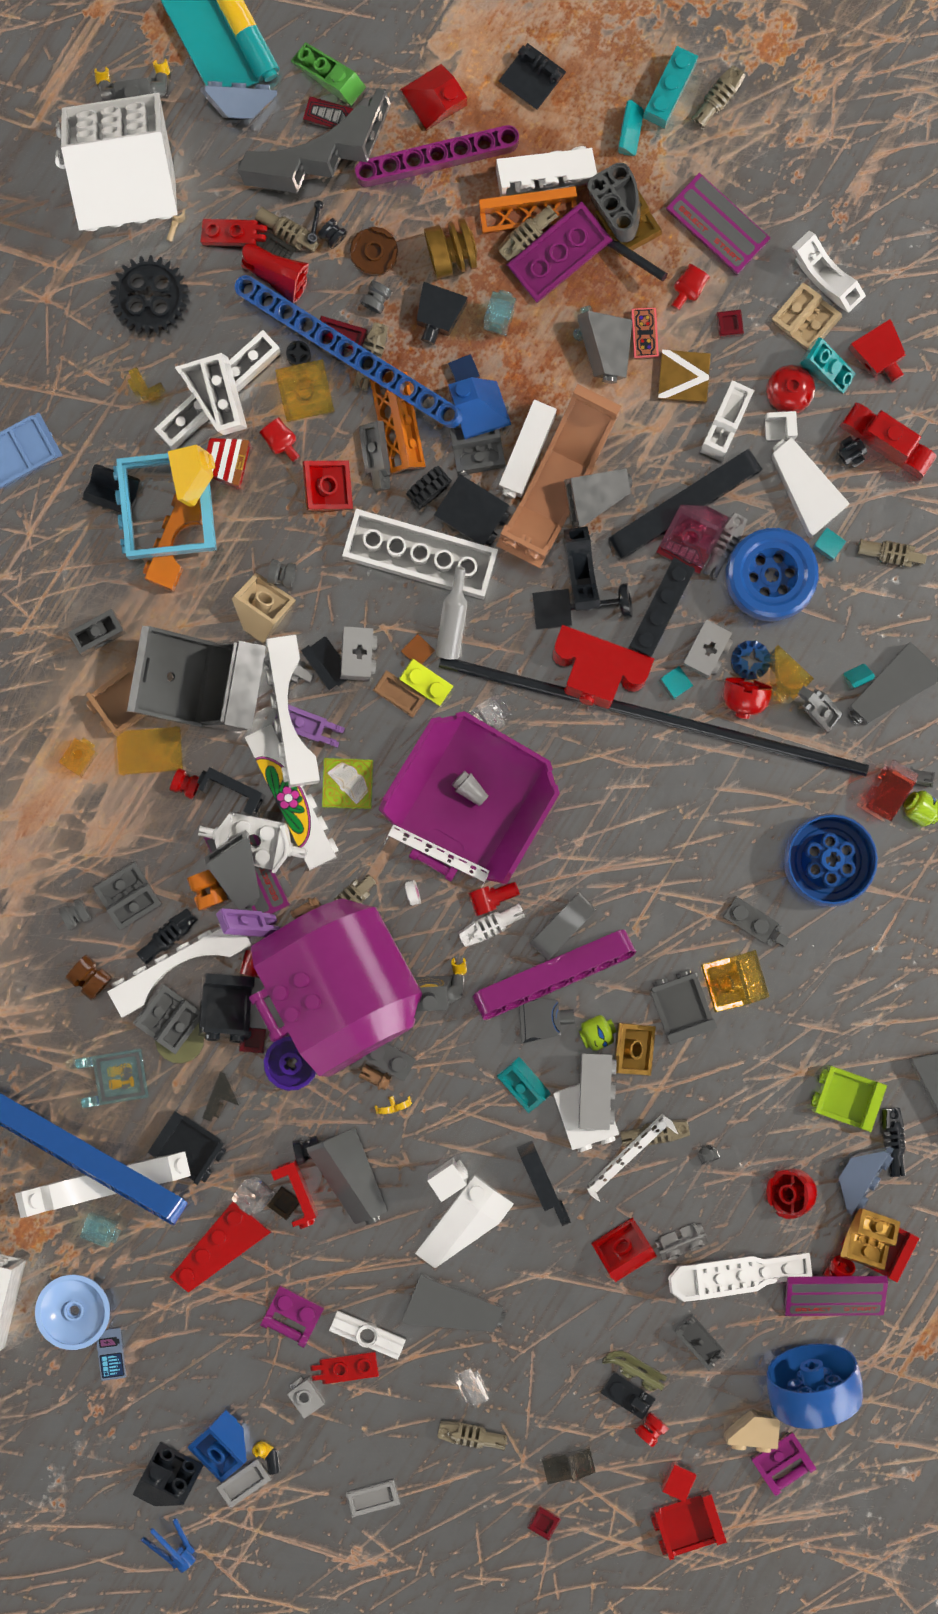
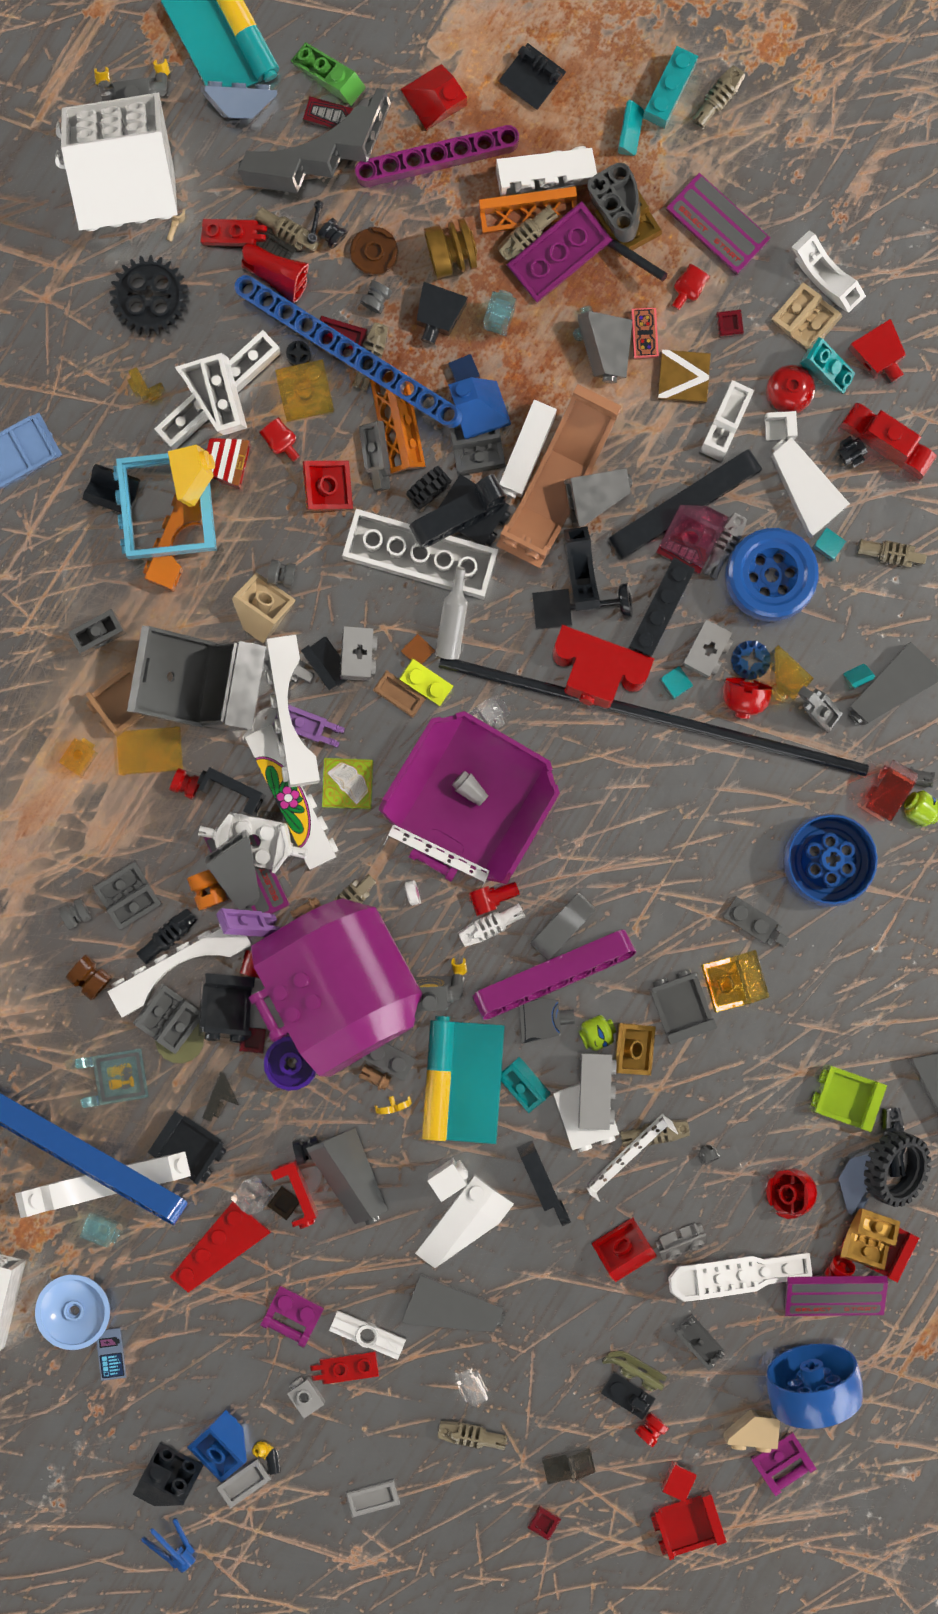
(463, 1081): none -> teal door
(466, 510): none -> black beam
(880, 1163): none -> black tyre

